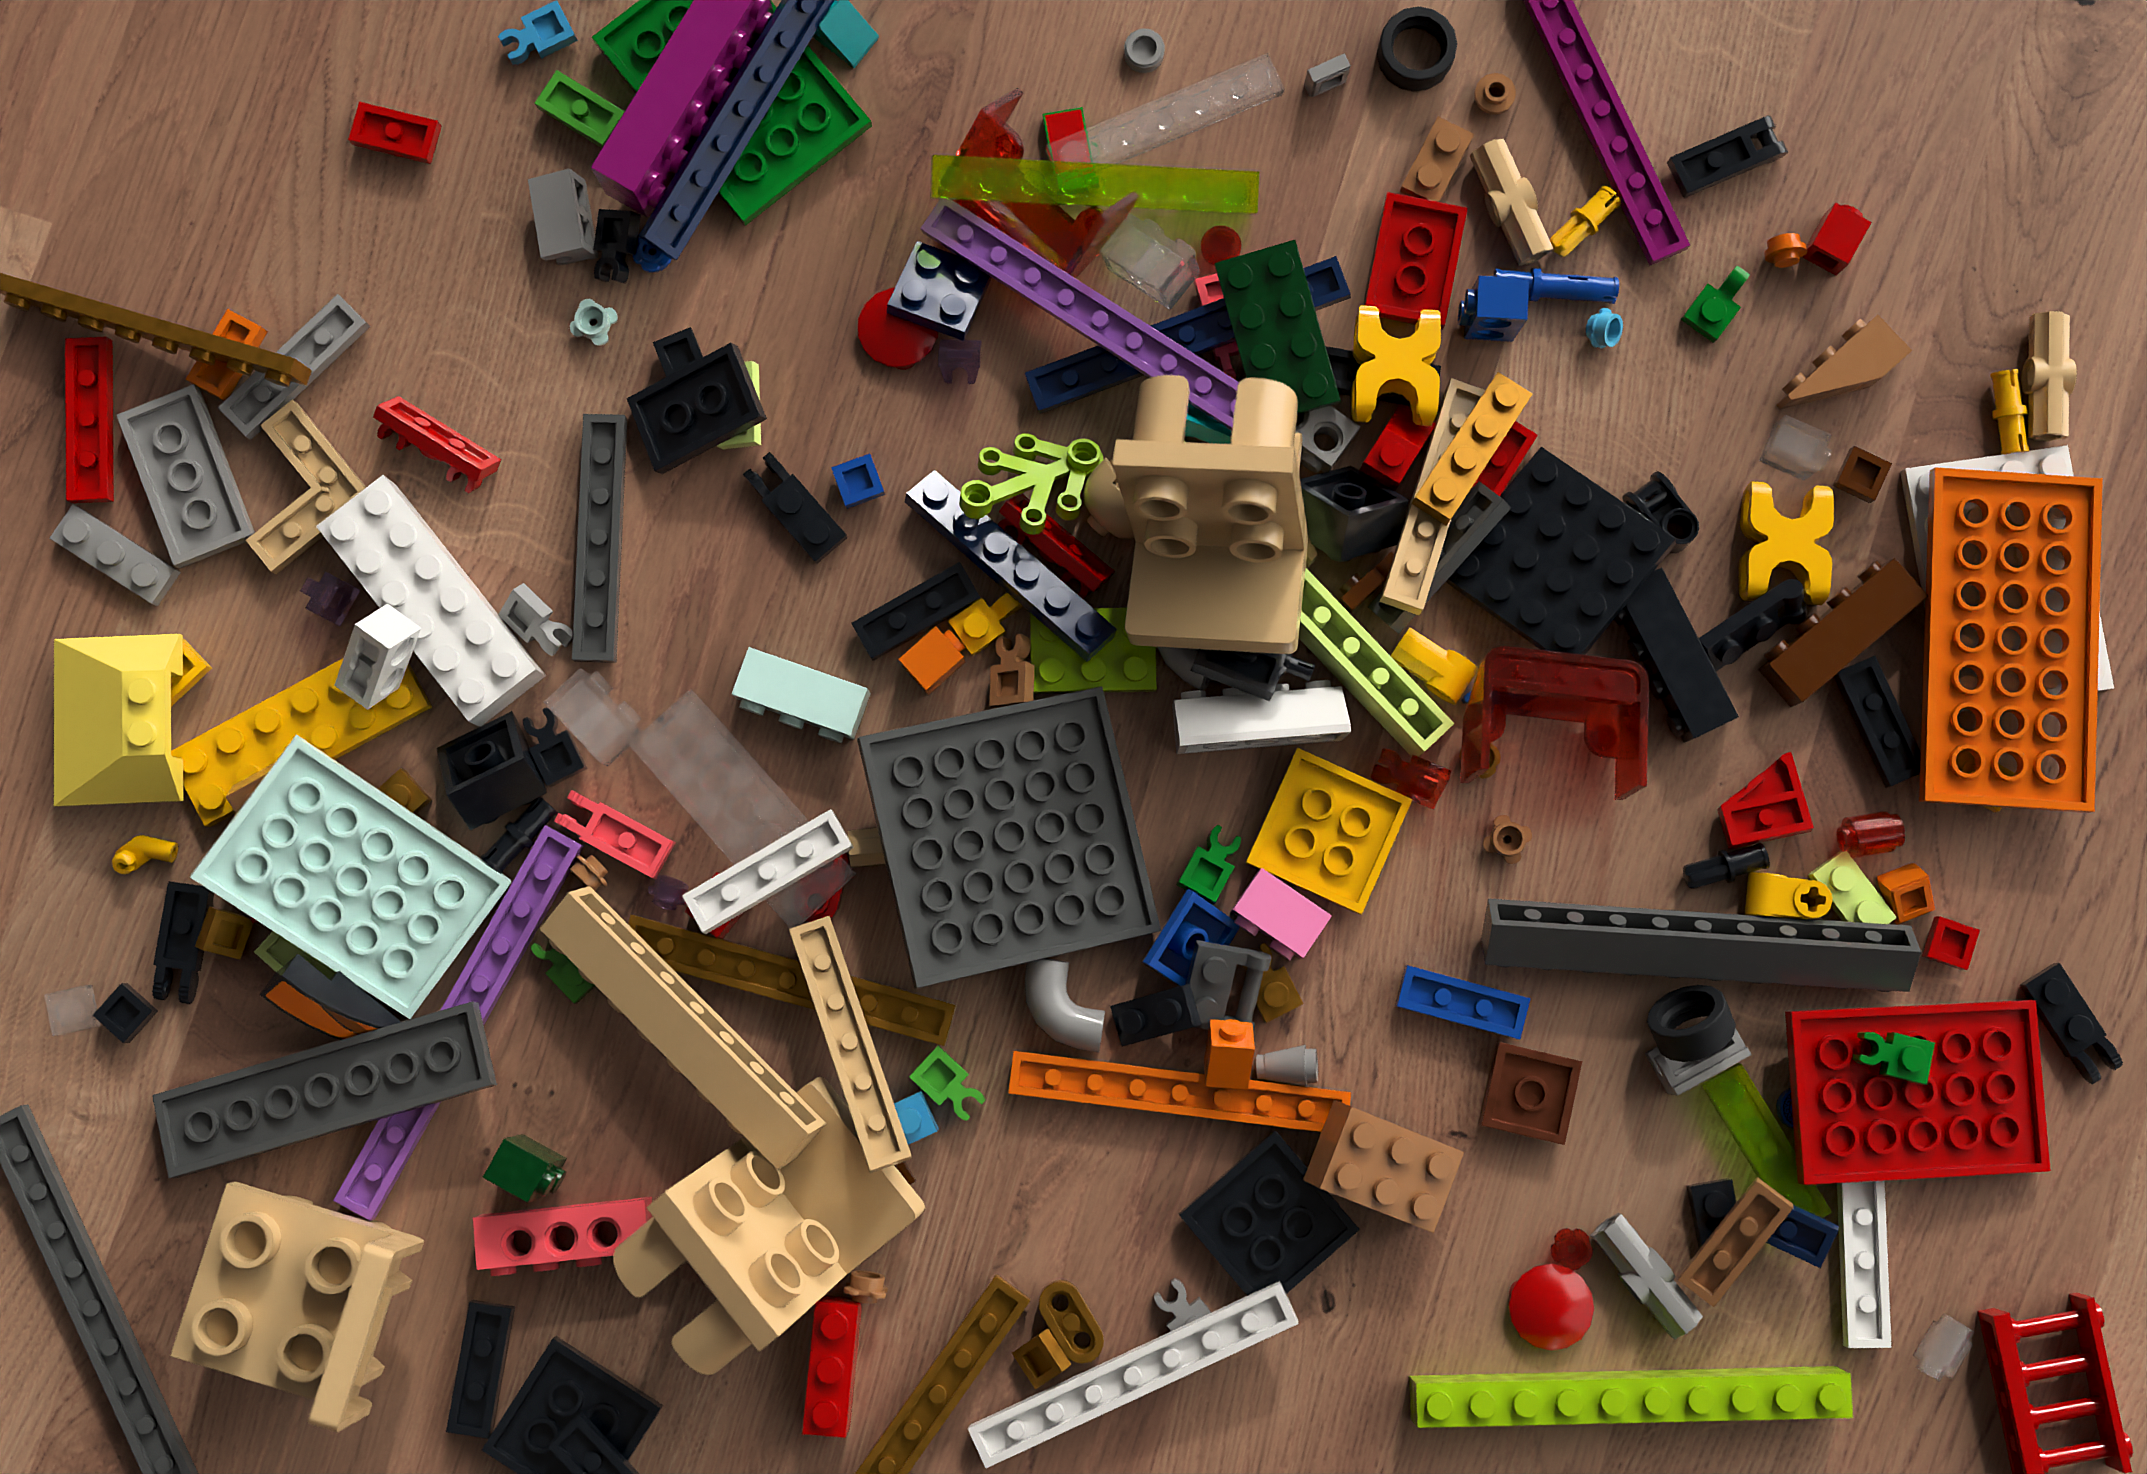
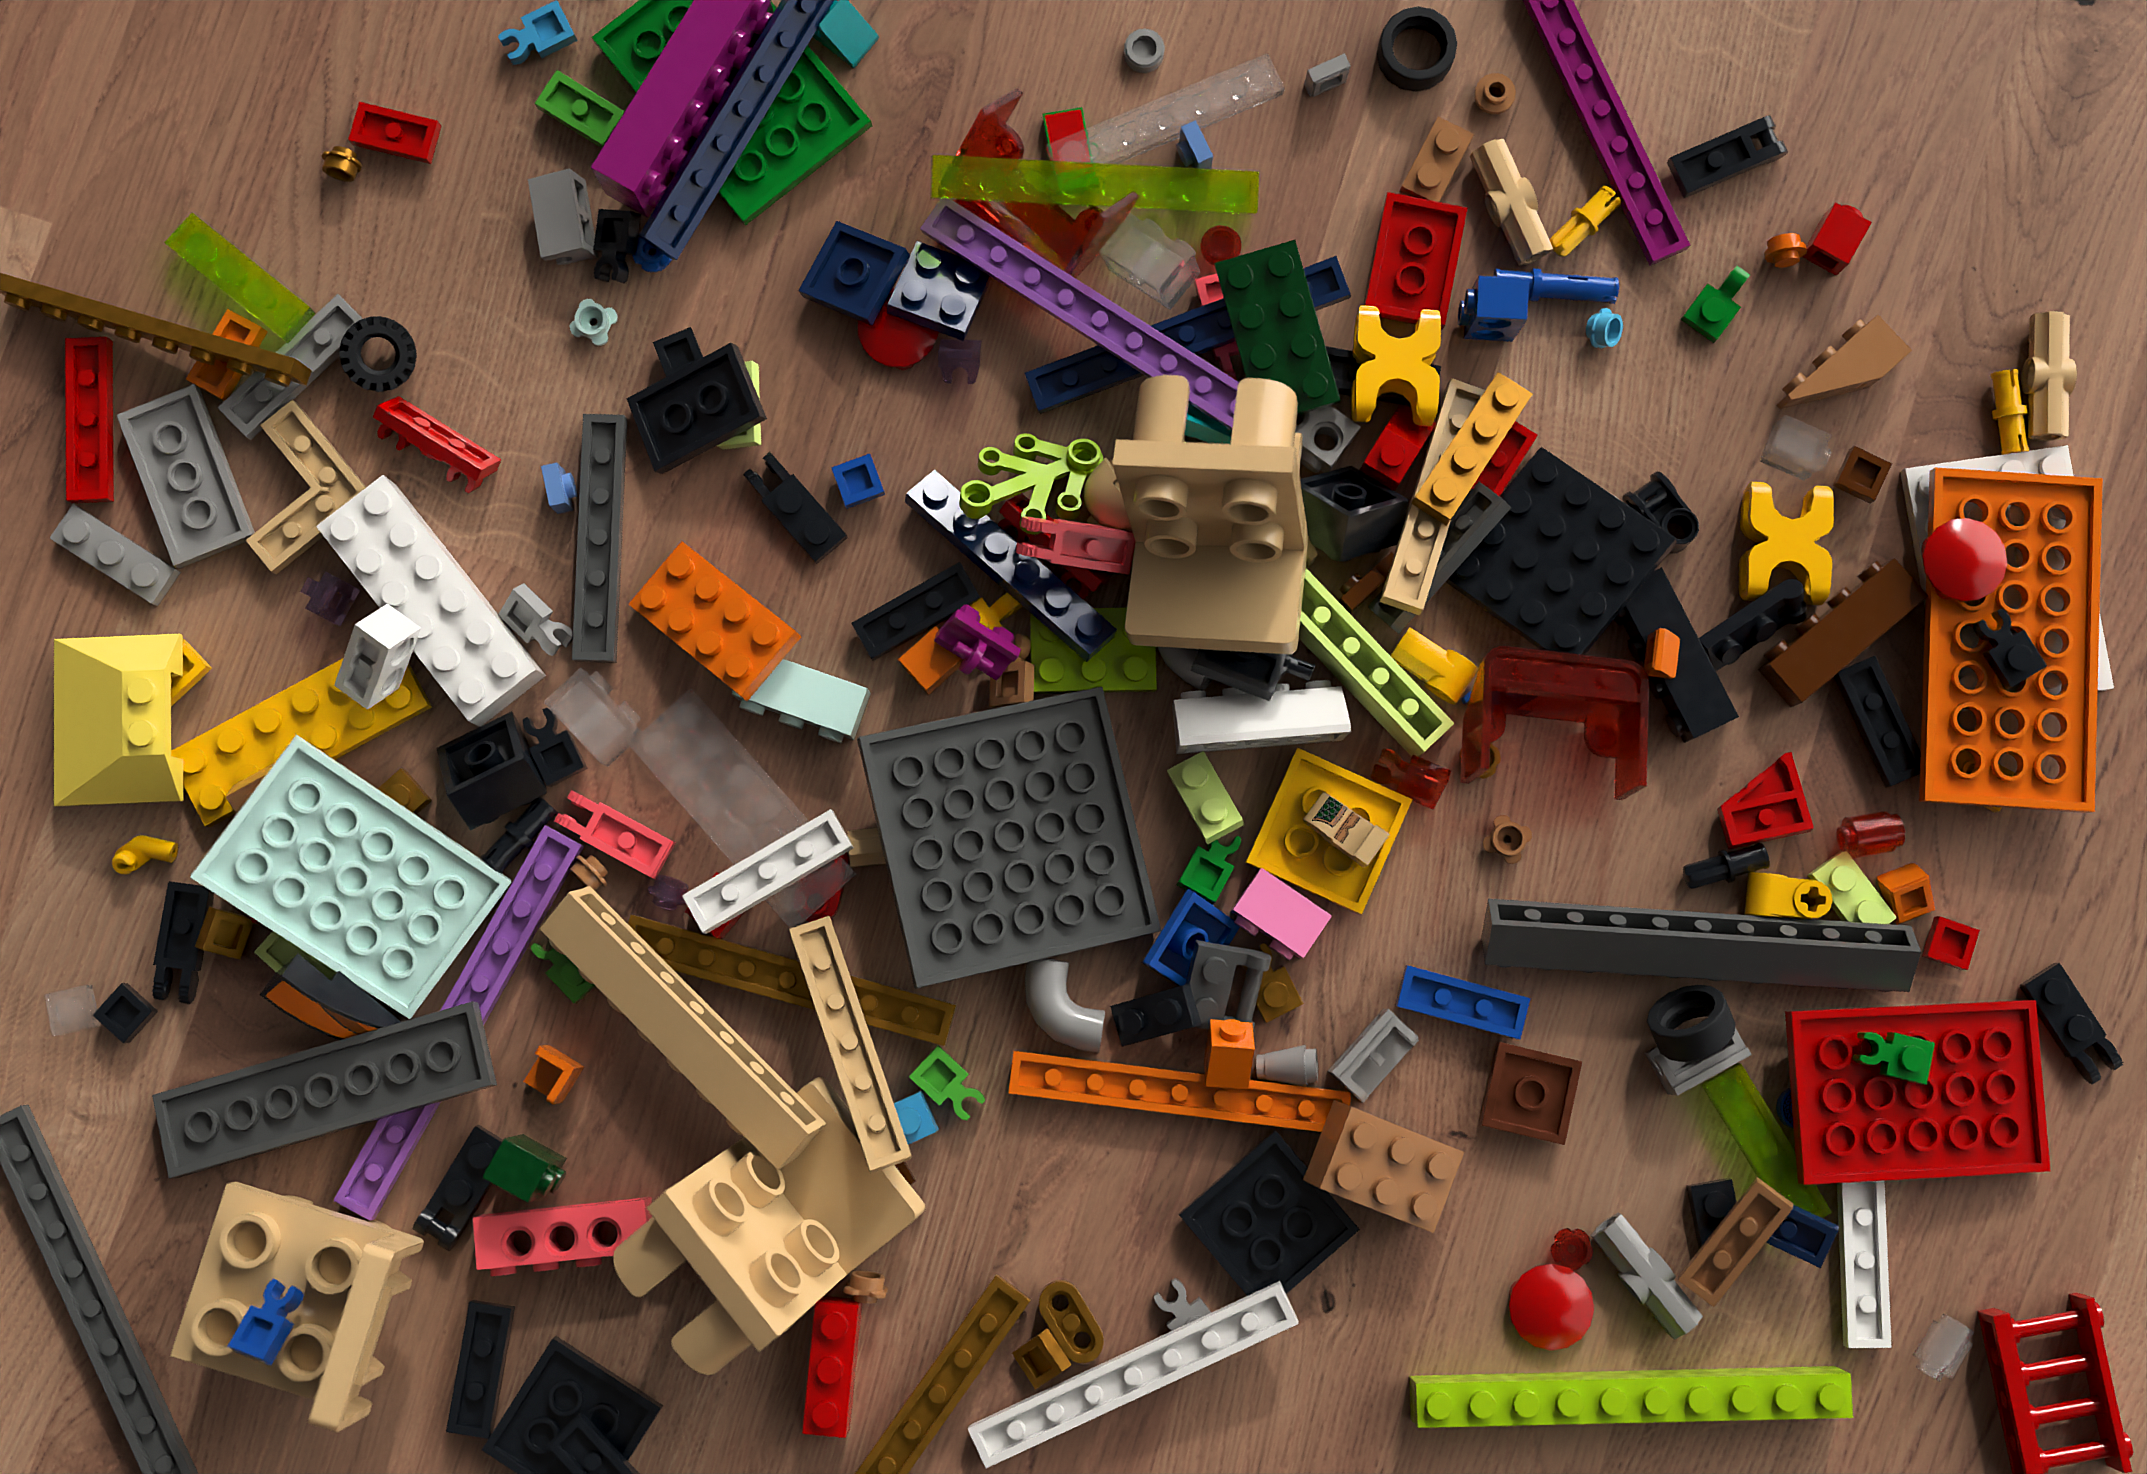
(240, 278): none -> clear neon green plate
(266, 1329): none -> blue plate
(341, 164): none -> pearl gold plate
(378, 379): none -> black tyre
(460, 1189): none -> black plate
(553, 1074): none -> orange panel
(559, 487): none -> medium blue plate
(715, 620): none -> orange plate
(854, 273): none -> dark blue plate
(976, 644): none -> magenta hips
(1081, 545): none -> coral hinge
(1193, 147): none -> medium blue plate
(1205, 797): none -> yellowish green plate
(1345, 829): none -> tan leg
(1373, 1054): none -> light grey hinge
(1662, 654): none -> orange slope
(1964, 559): none -> red dish
(2011, 655): none -> black plate

